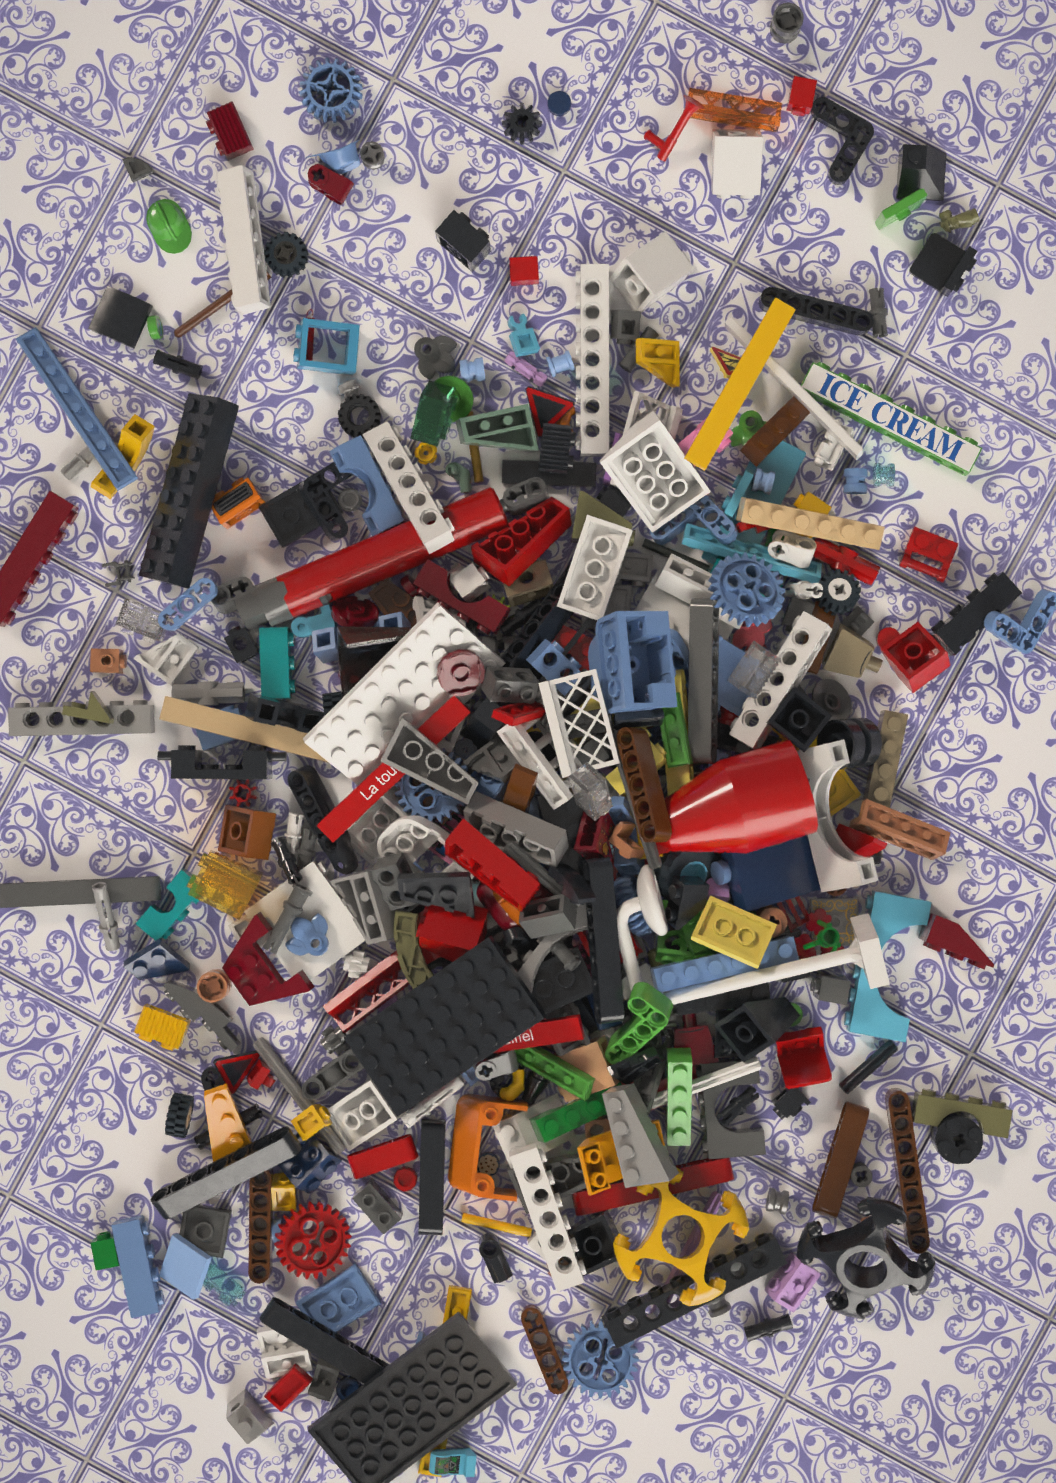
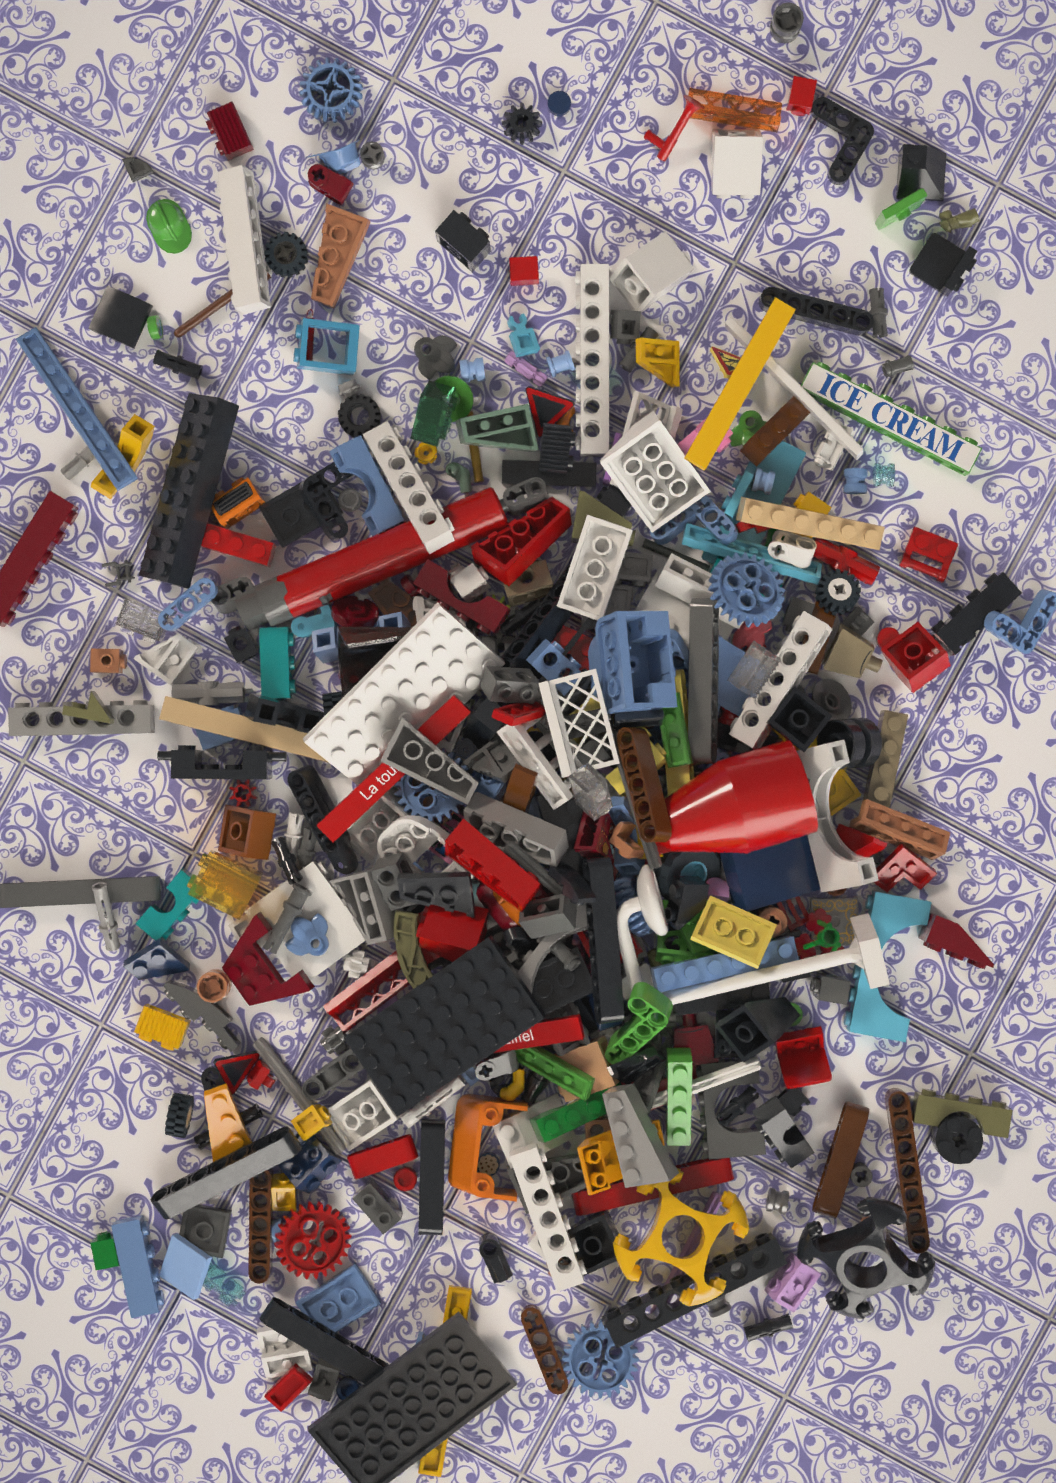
(238, 545): none -> red arch
(248, 1418): light grey torso -> none
(340, 244): none -> nougat wing
(453, 1462): medium azure leg -> none
(460, 672): tile -> none
(496, 1225): yellow bar -> none
(720, 872): medium blue tile -> none
(789, 1143): none -> black arch
(803, 590): white pin -> none
(868, 1067): black axle -> none
(894, 367): none -> dark grey pin
(905, 864): none -> red plate

